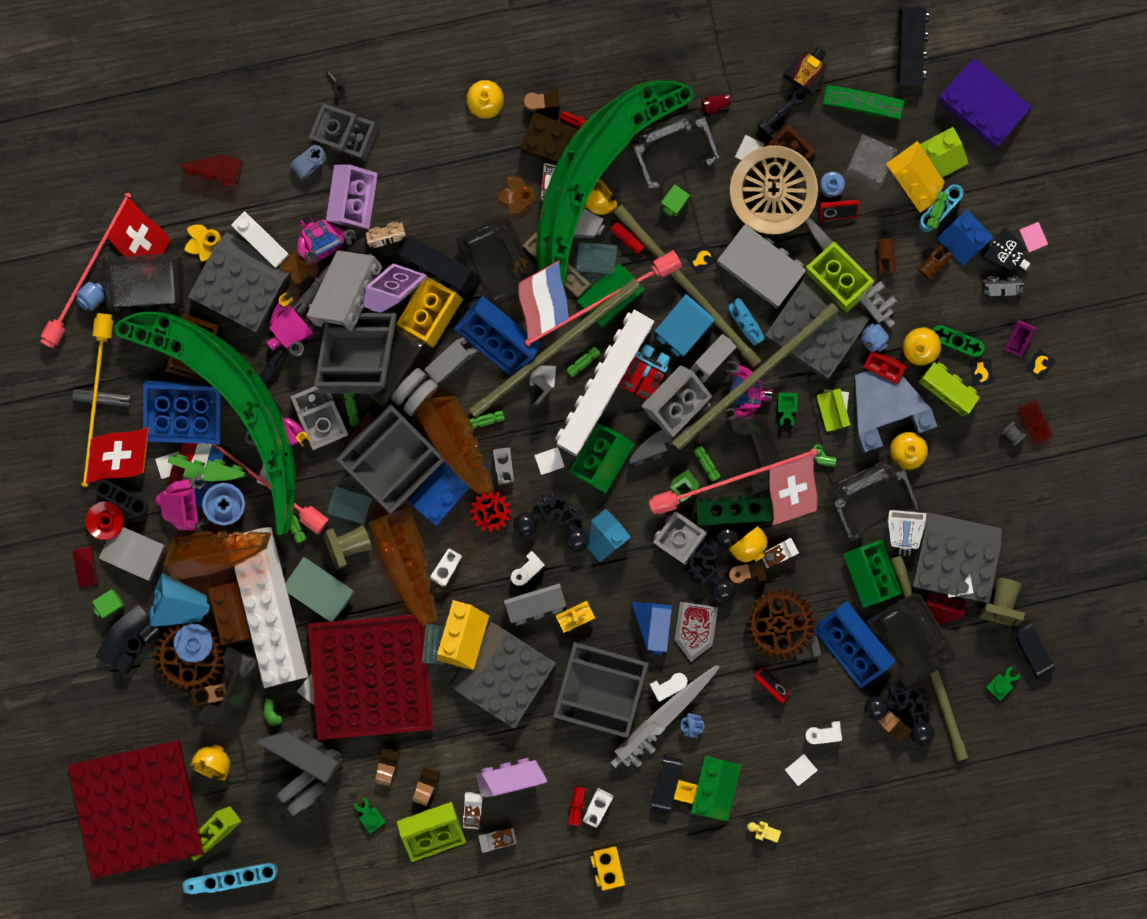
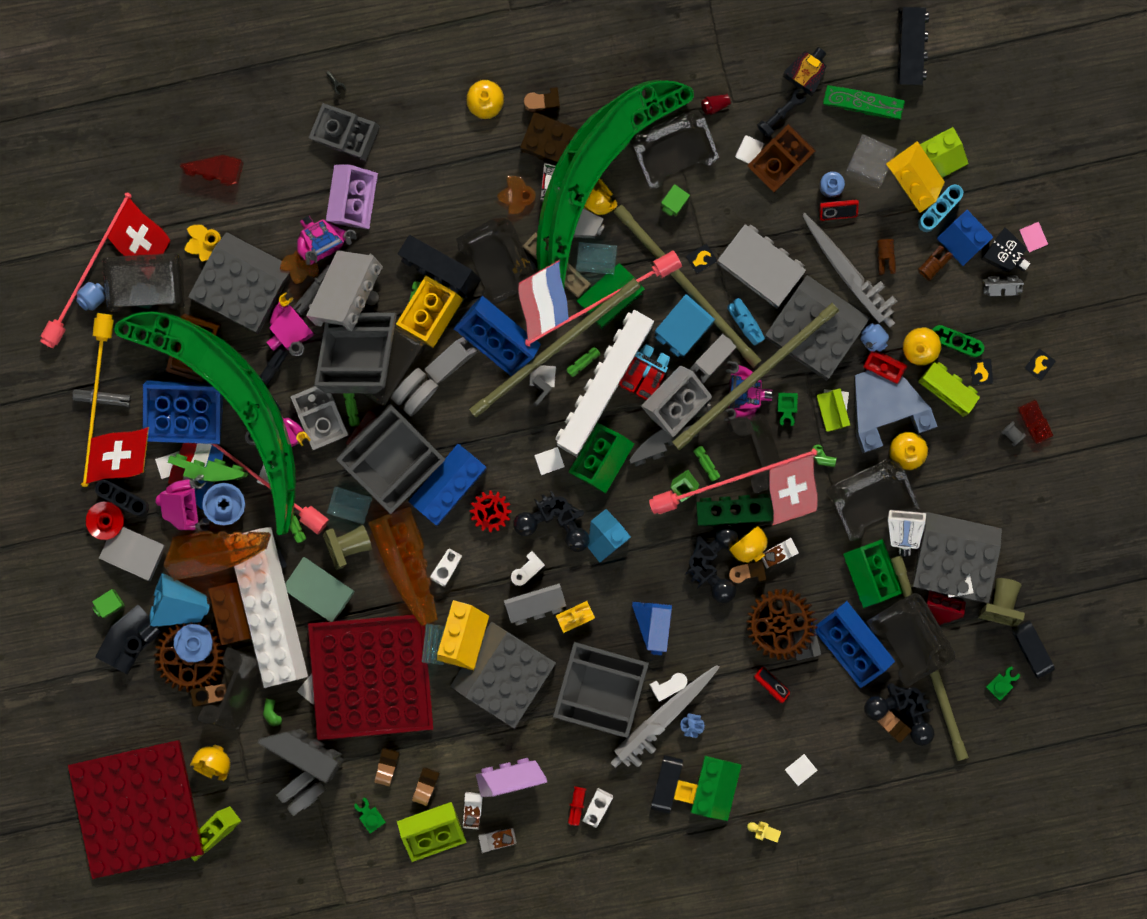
(85, 567): dark red slope -> none
(200, 885): medium azure piece -> none
(260, 239): white slope -> none
(306, 163): sand blue piece -> none
(377, 234): tan hinge -> none
(391, 287): lavender slope -> none
(454, 439): clear orange wedge -> none
(487, 419): bright green axle -> none
(503, 465): light grey leg -> none
(572, 119): red axle -> none
(612, 867): yellow brick -> none
(627, 238): red axle -> none
(679, 537): light grey plate -> none
(695, 628): light grey tile -> none
(773, 222): tan piece -> none
(824, 735): white leg -> none
(840, 276): lime slope -> none
(937, 210): bright green axle -> none
(984, 103): dark purple slope -> none
(1019, 338): magenta slope -> none

